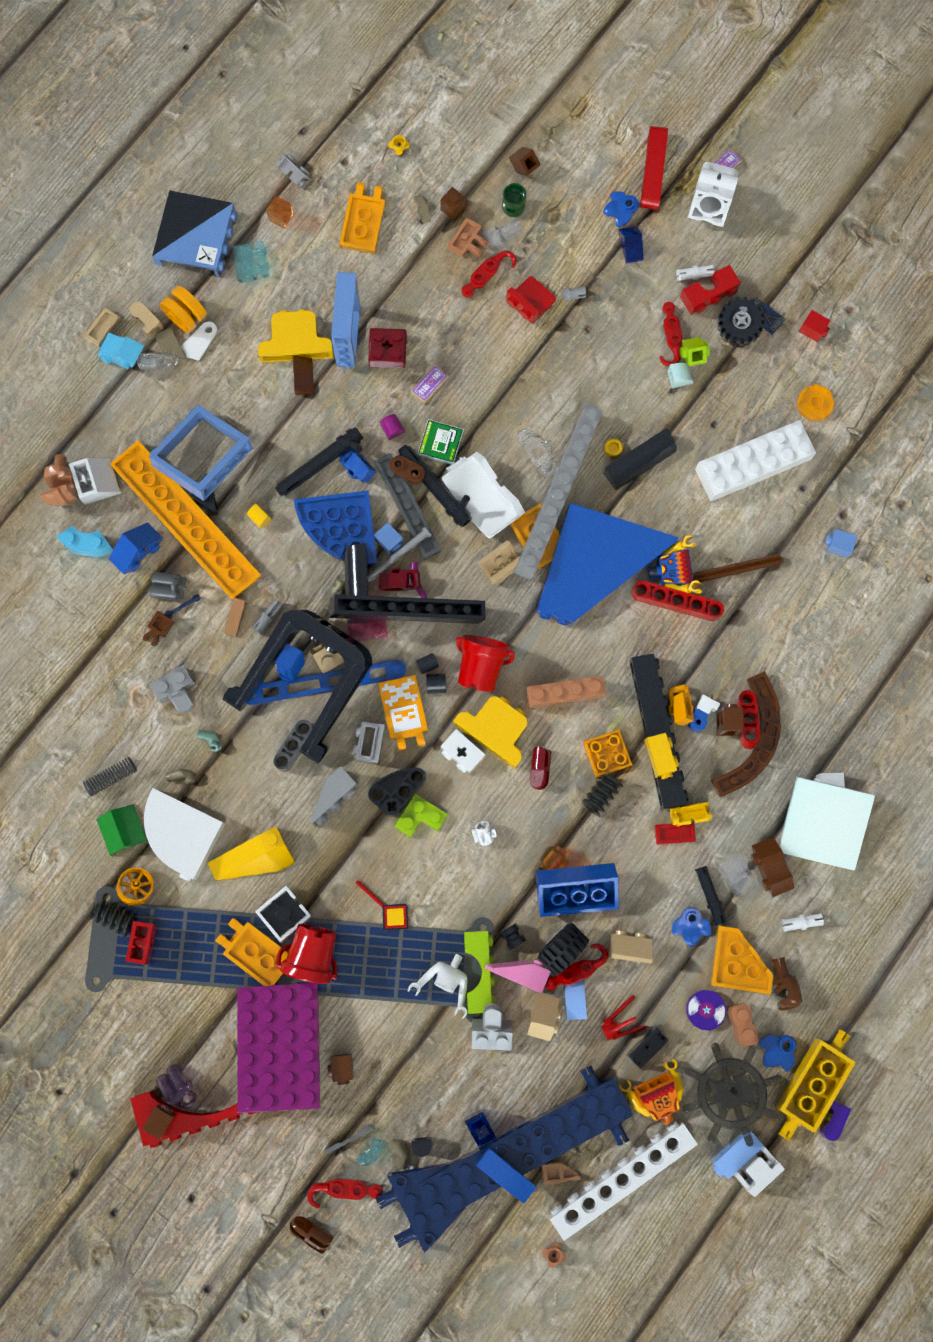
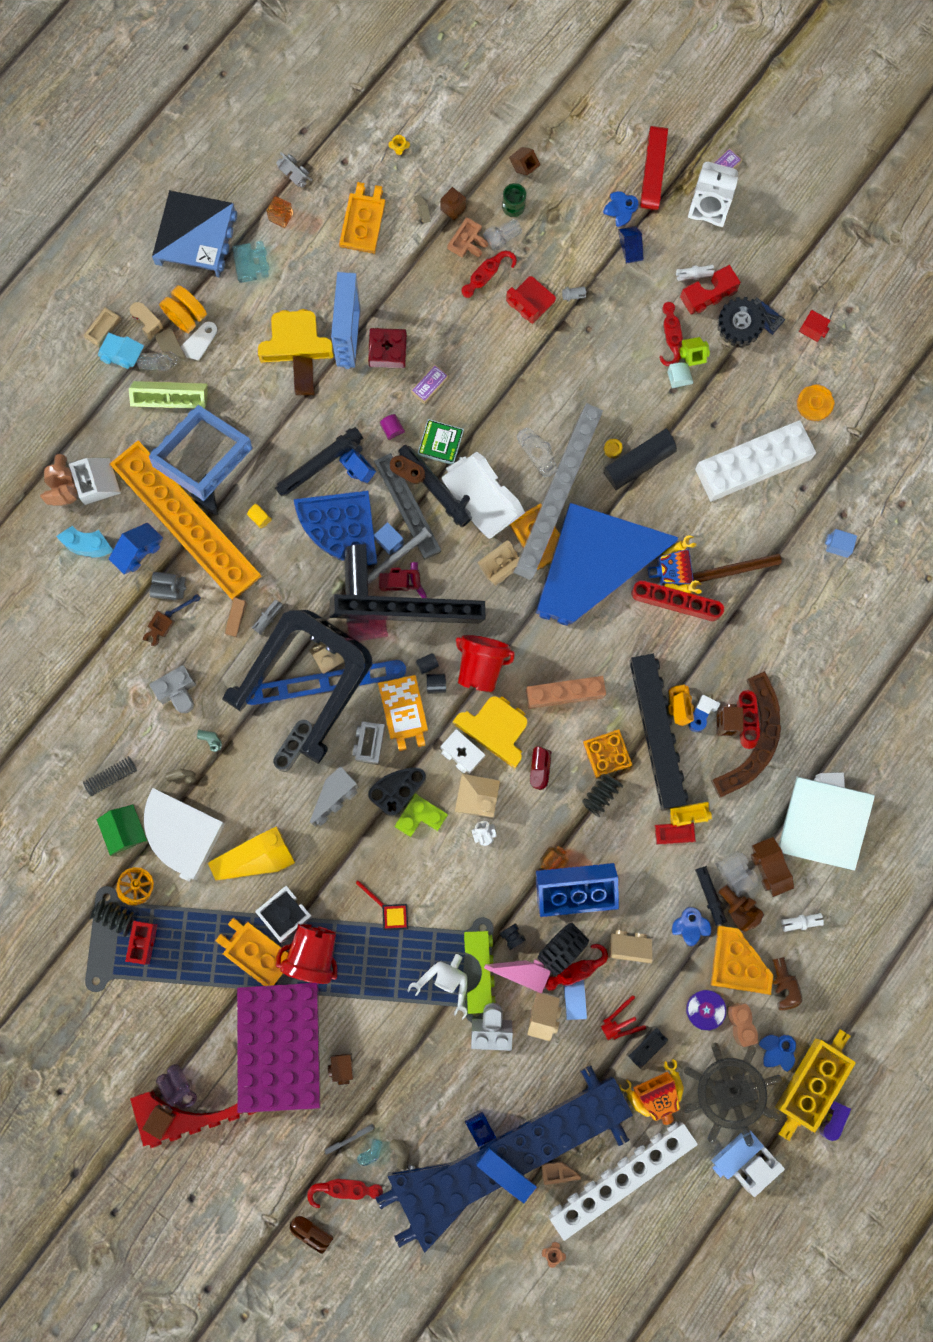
(168, 394): none -> yellowish green brick
(290, 663): blue brick -> none
(421, 1146): black brick -> none
(477, 796): none -> tan slope
(661, 755): yellow brick -> none
(742, 909): none -> reddish brown piece

